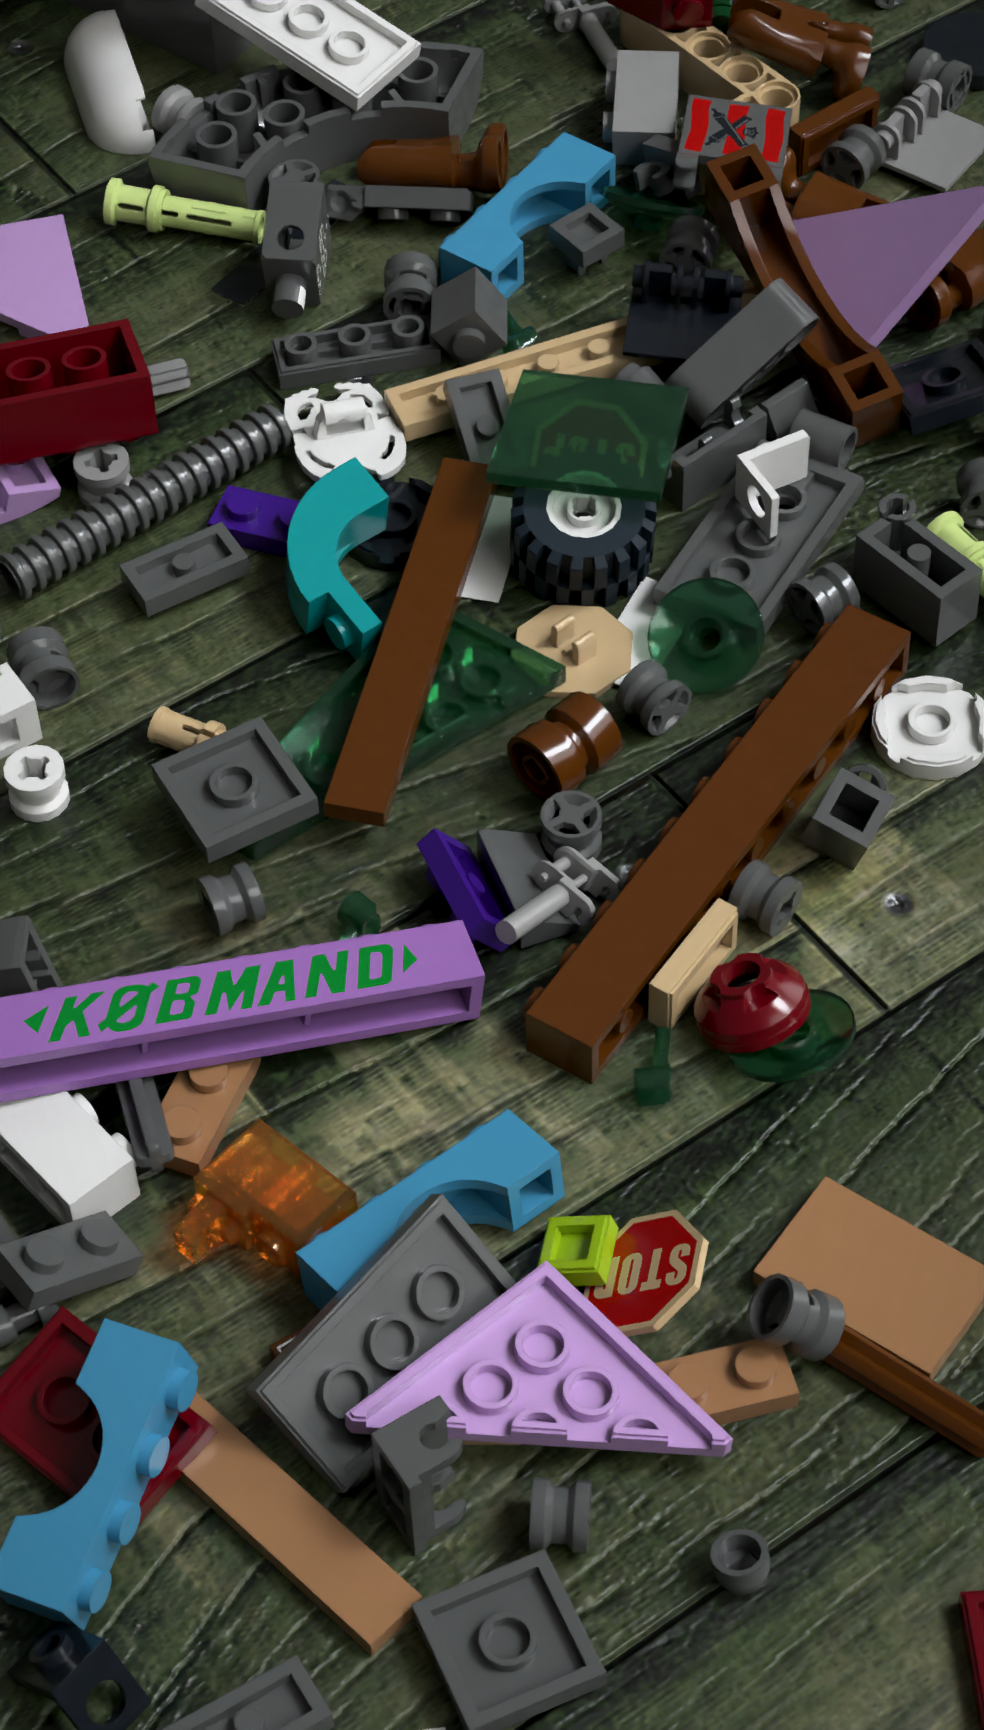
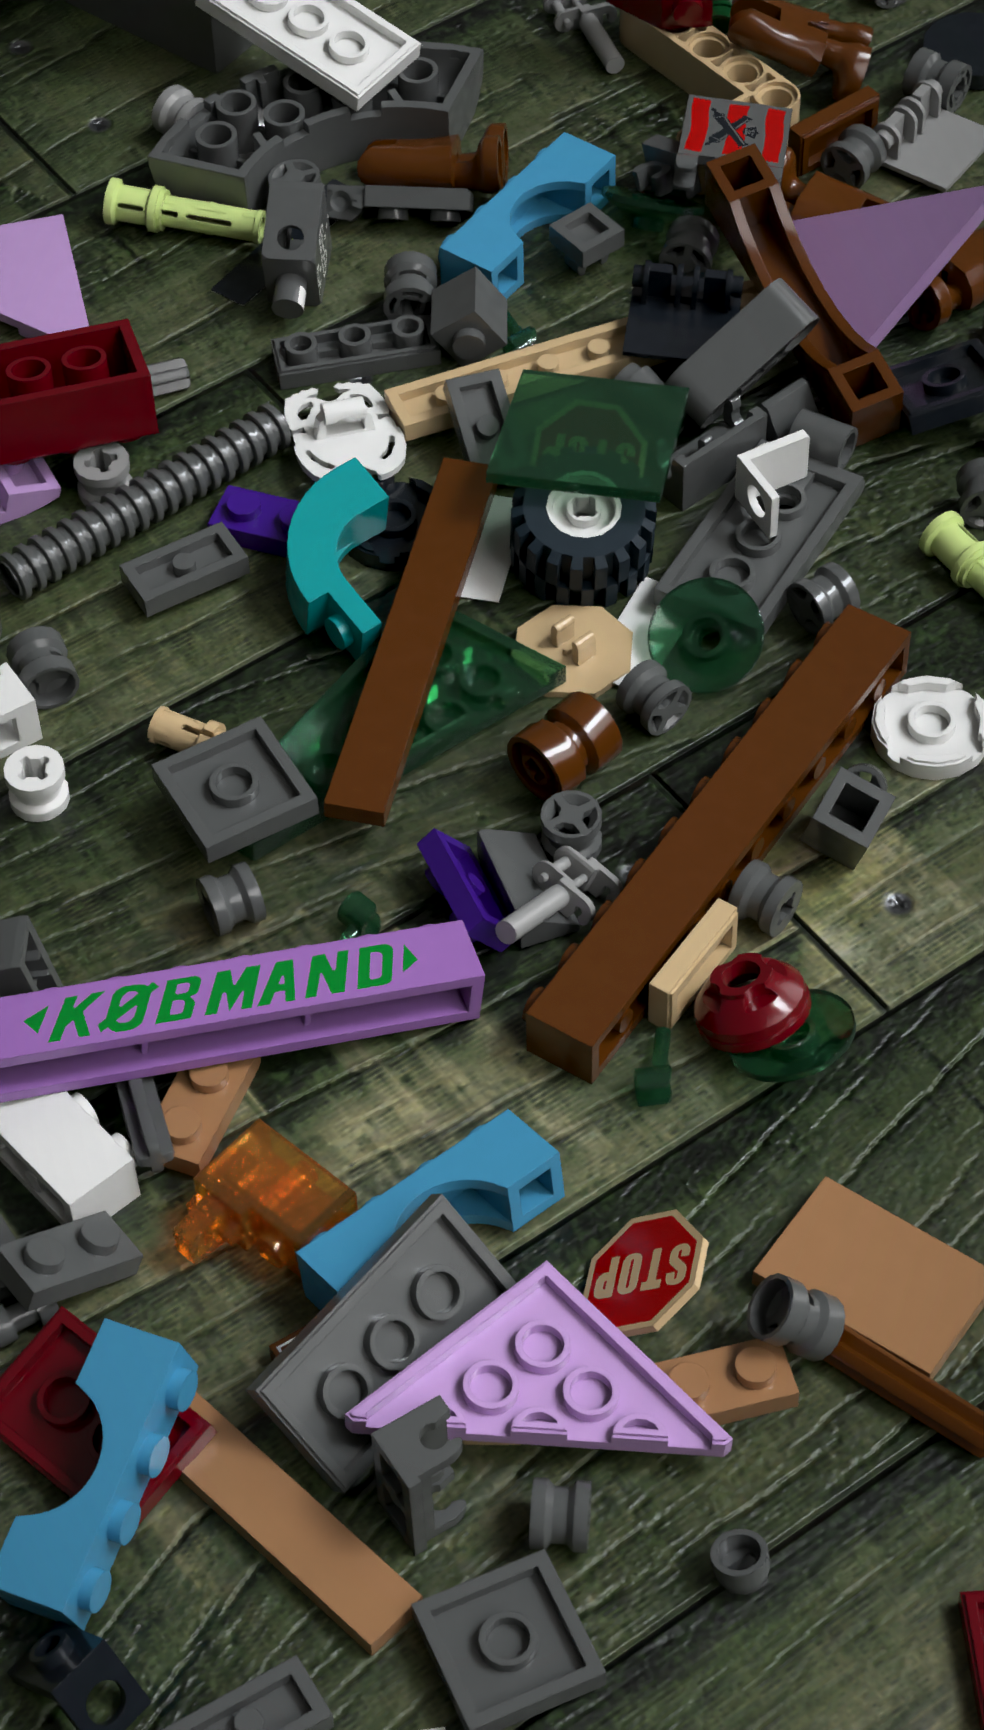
(107, 85): white brick -> none
(580, 1247): lime tile -> none
(644, 102): light grey hinge -> none
(915, 572): dark grey hinge -> none

